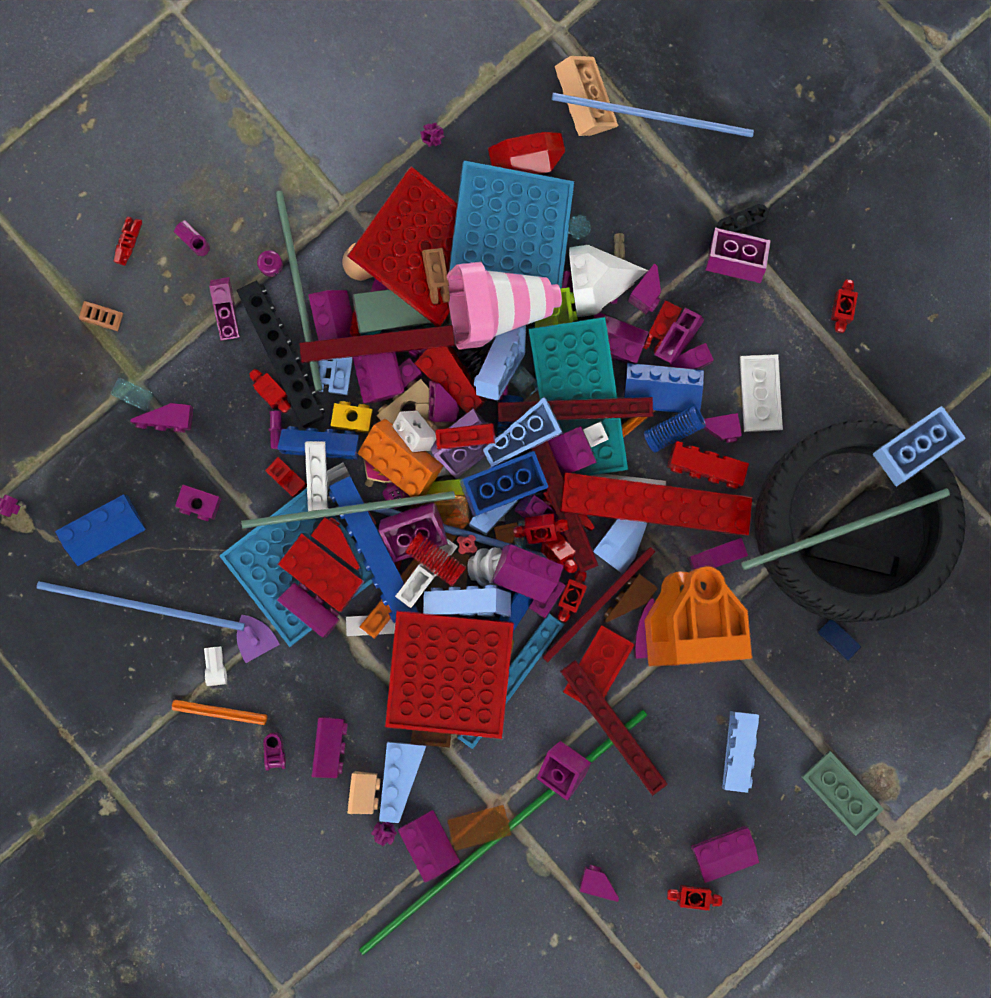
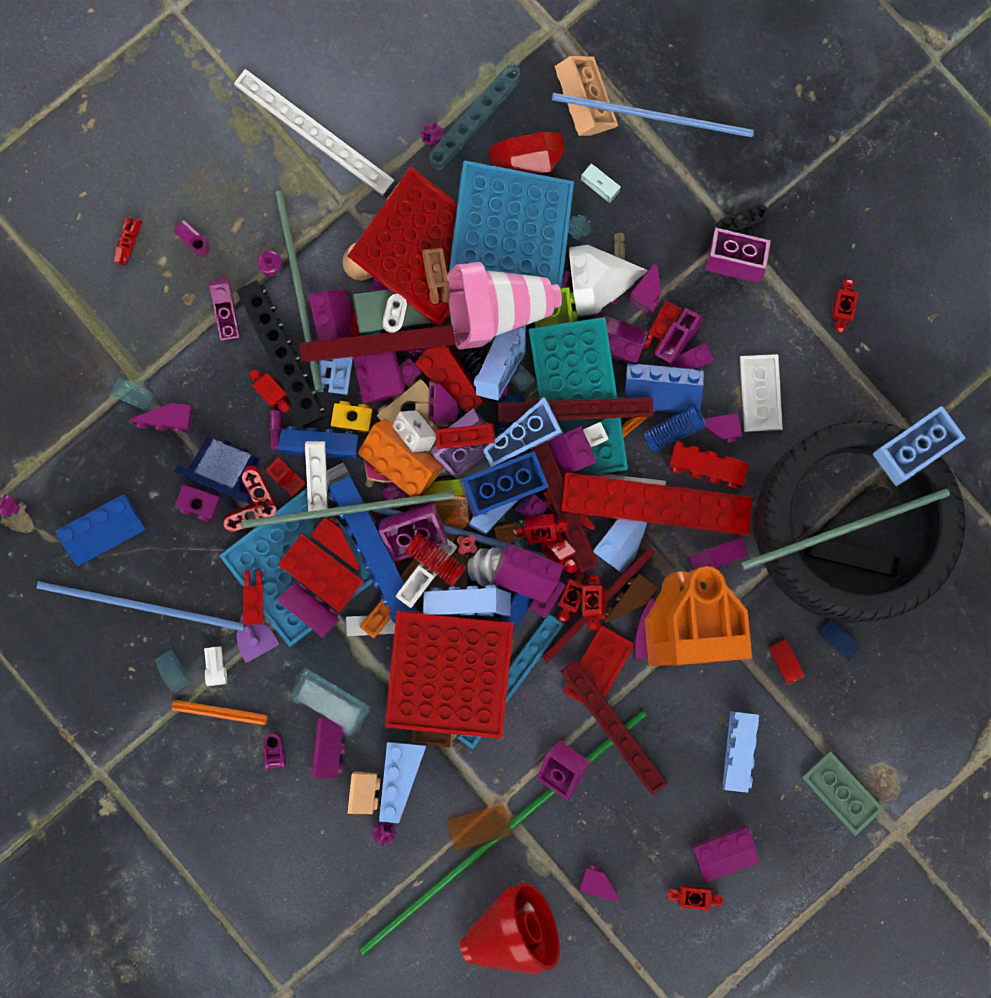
(85, 311): nougat slope -> none
(172, 672): none -> clear light blue slope
(221, 468): none -> clear blue windscreen
(253, 600): none -> red hinge
(258, 505): none -> red beam
(314, 132): none -> white plate
(330, 701): none -> clear light blue windscreen
(394, 314): none -> white plate
(428, 846): magenta slope -> none
(476, 108): none -> clear light blue beam
(514, 933): none -> red cone
(598, 180): none -> light aqua piece
(599, 612): none -> red piece
(786, 662): none -> red slope

